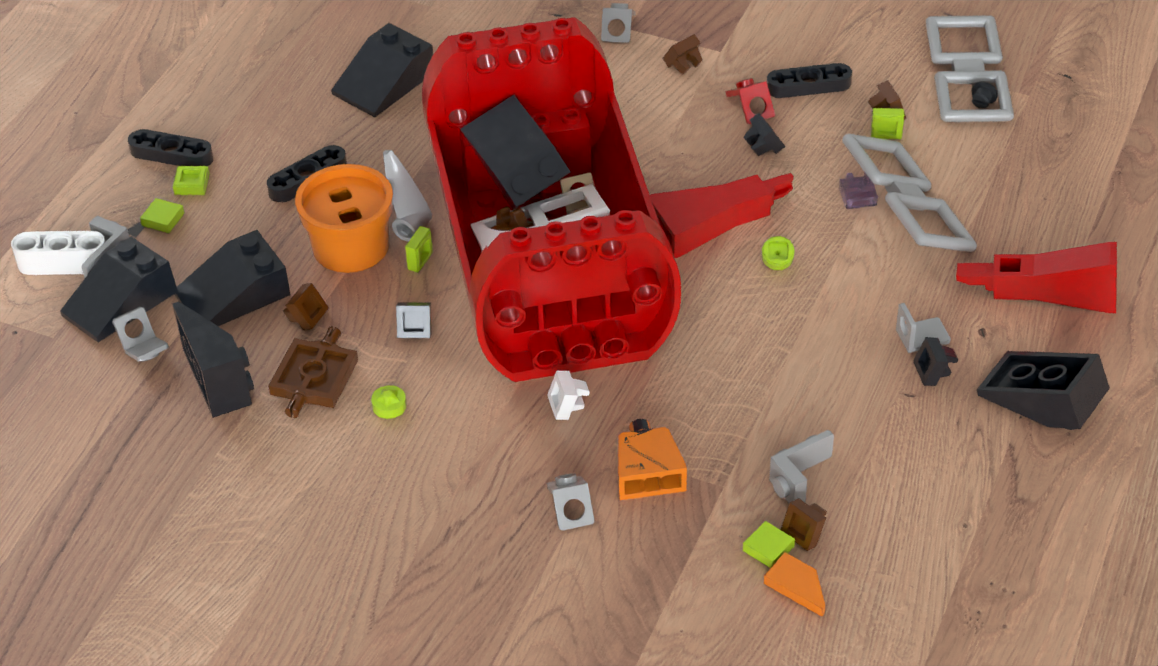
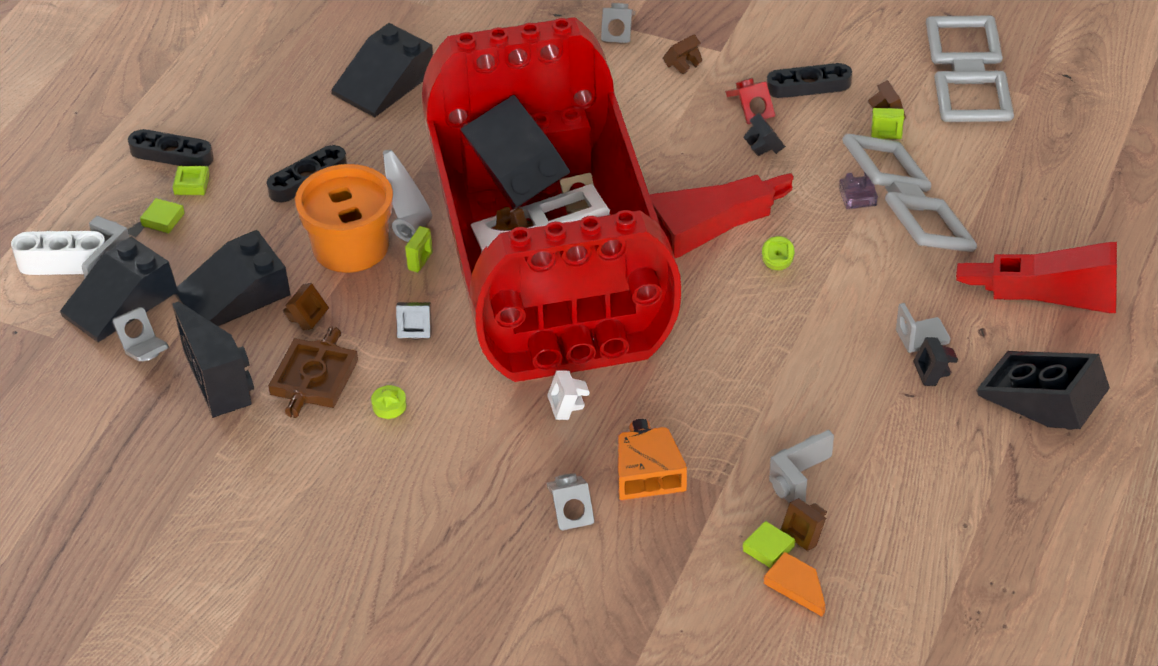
(983, 94): black piece -> none

